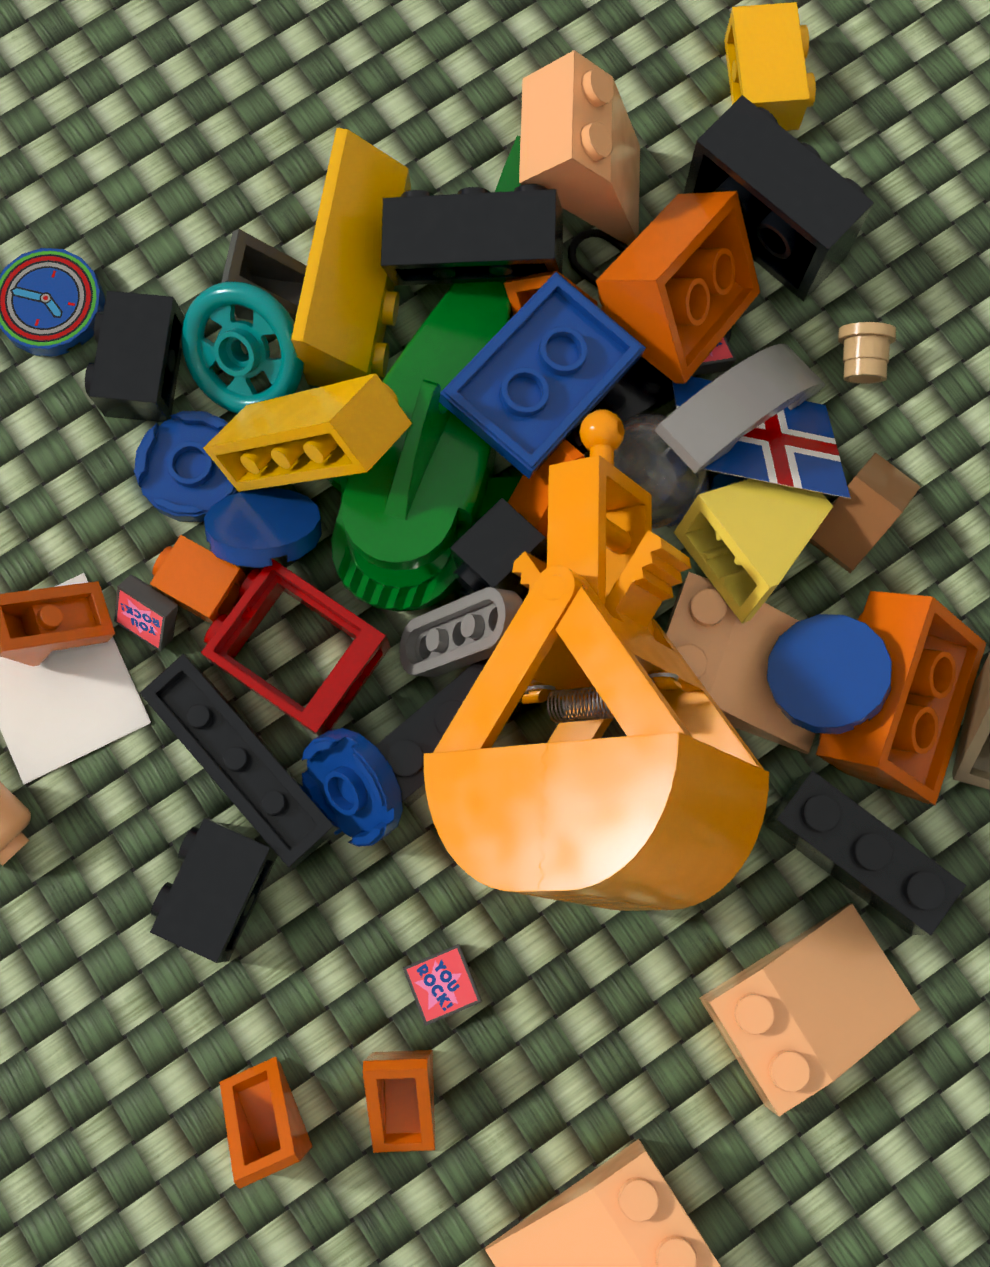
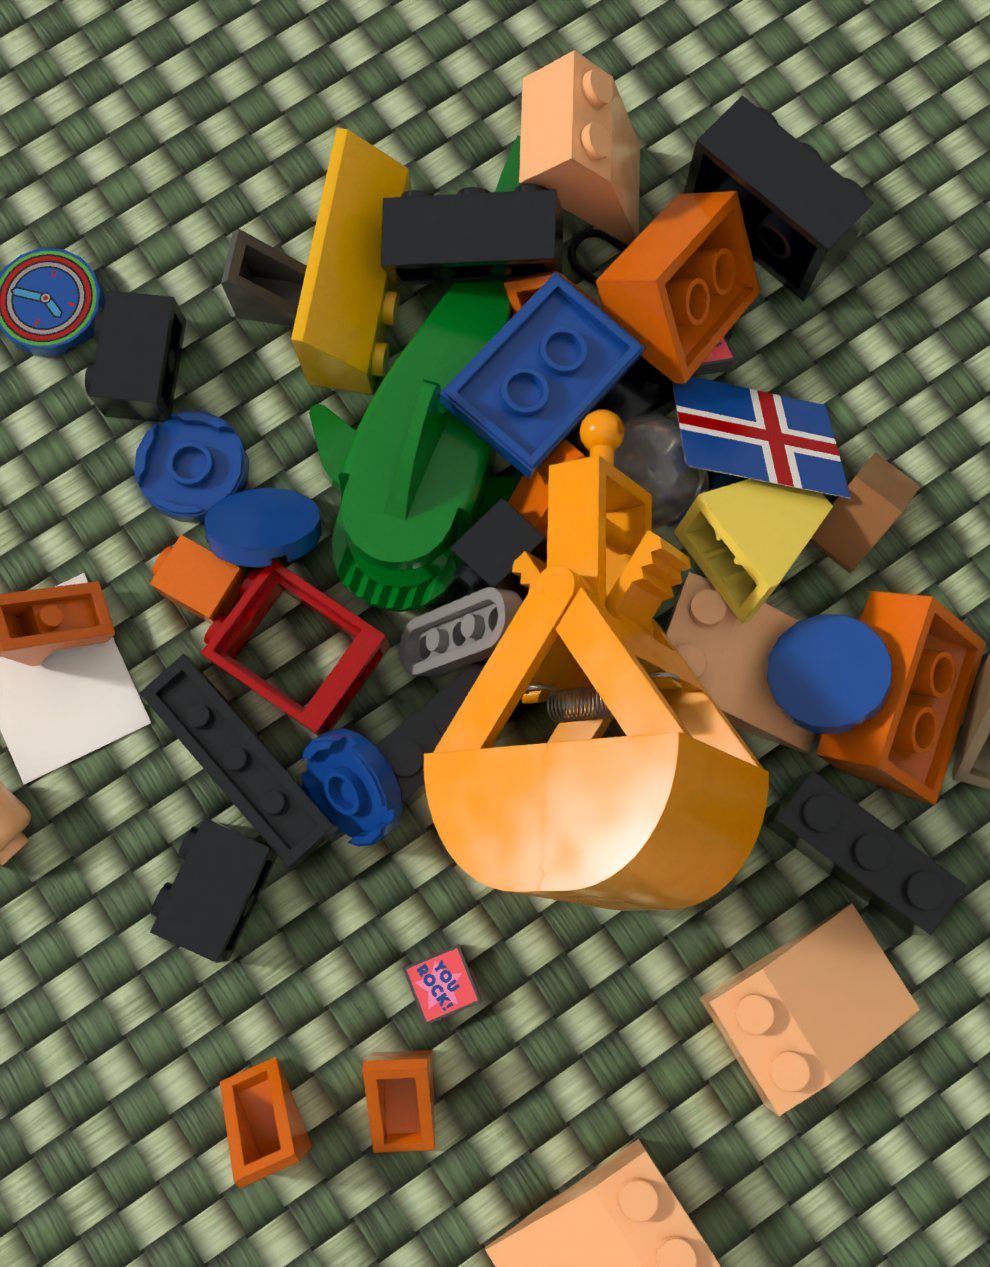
(145, 612): tile -> none
(202, 354): teal plate -> none
(310, 435): yellow brick -> none
(736, 404): light grey slope -> none
(767, 61): yellow brick -> none
(866, 351): tan piece -> none

